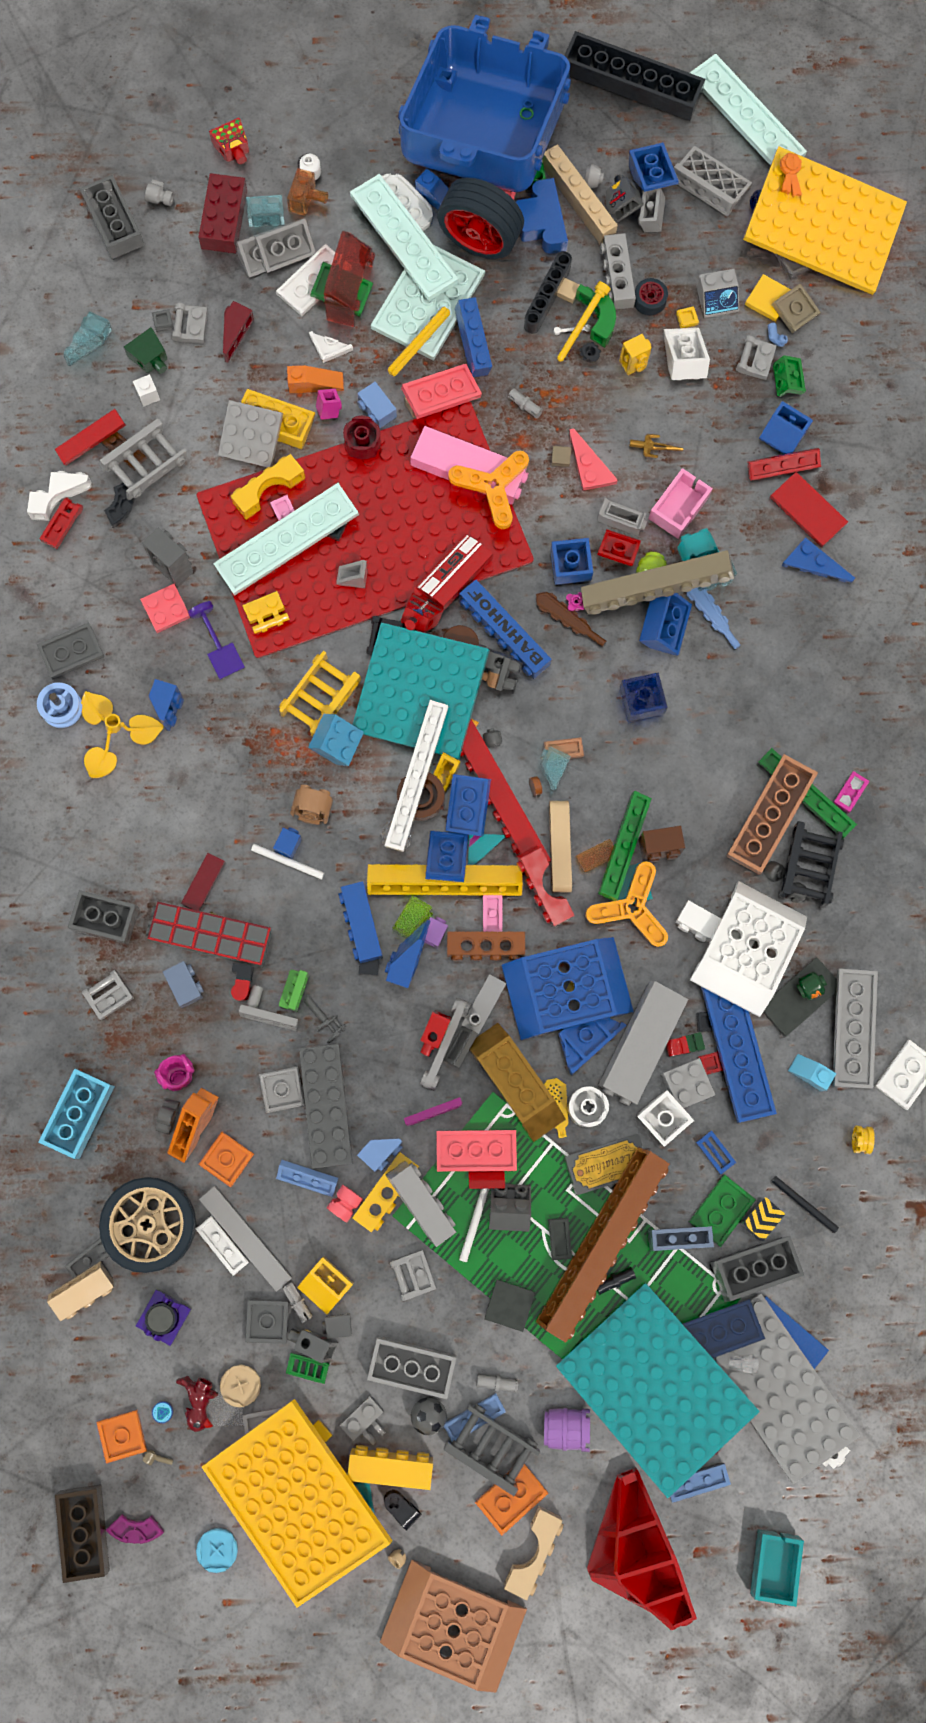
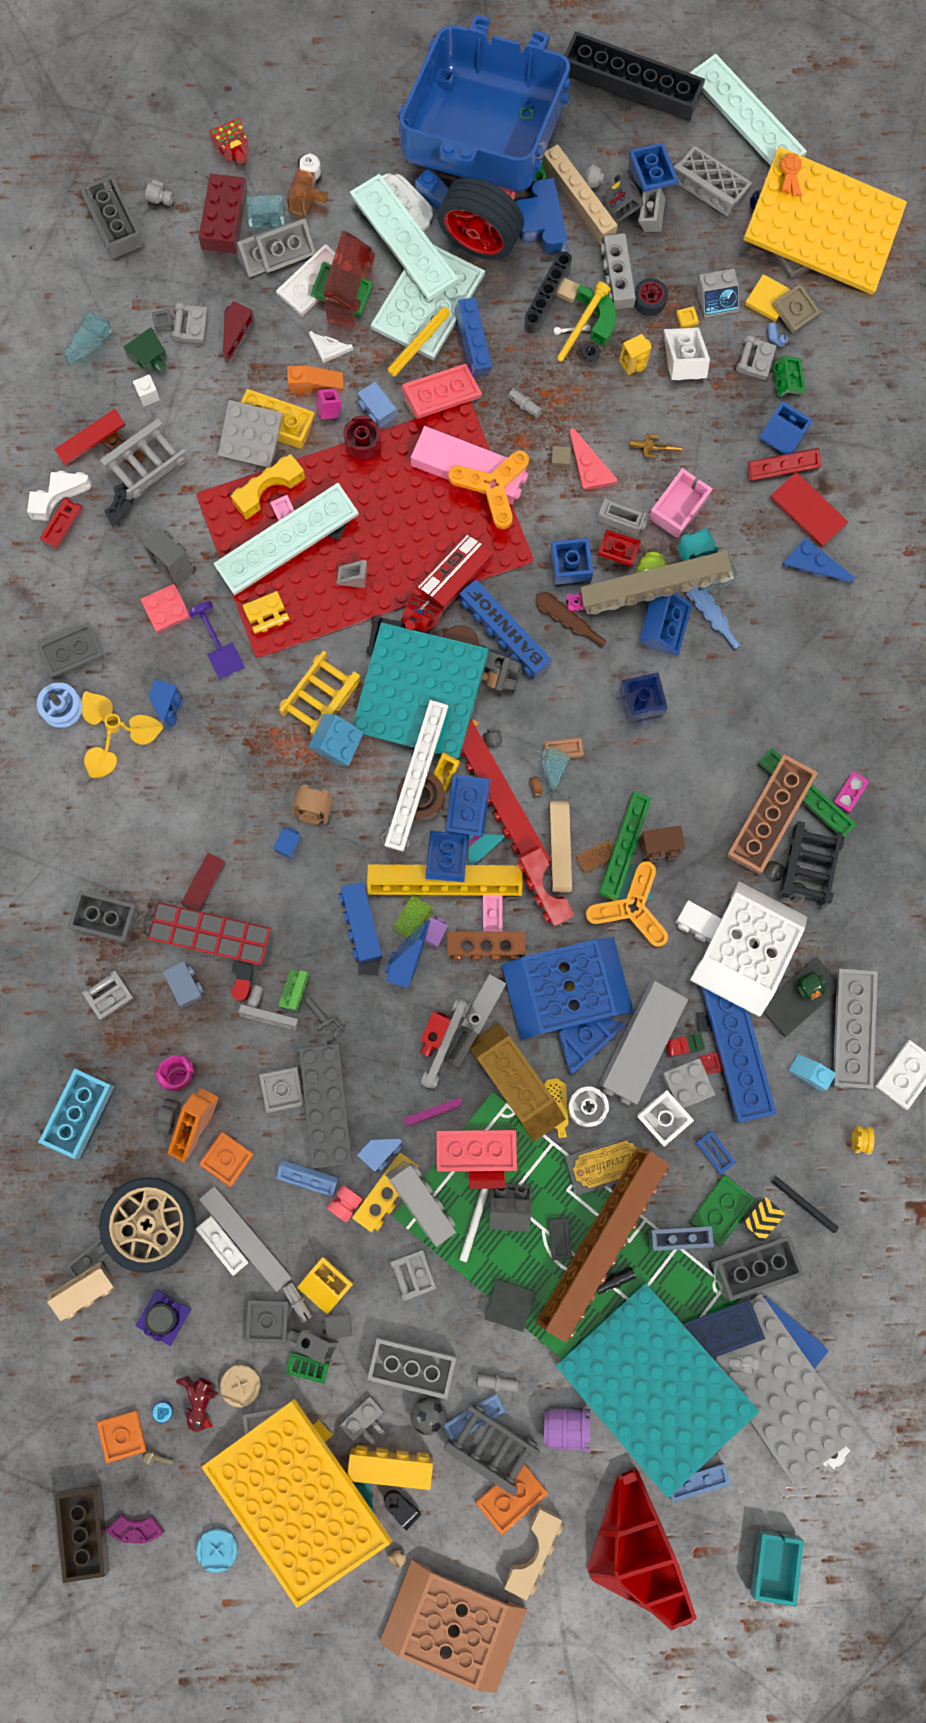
(287, 861): white bar -> none

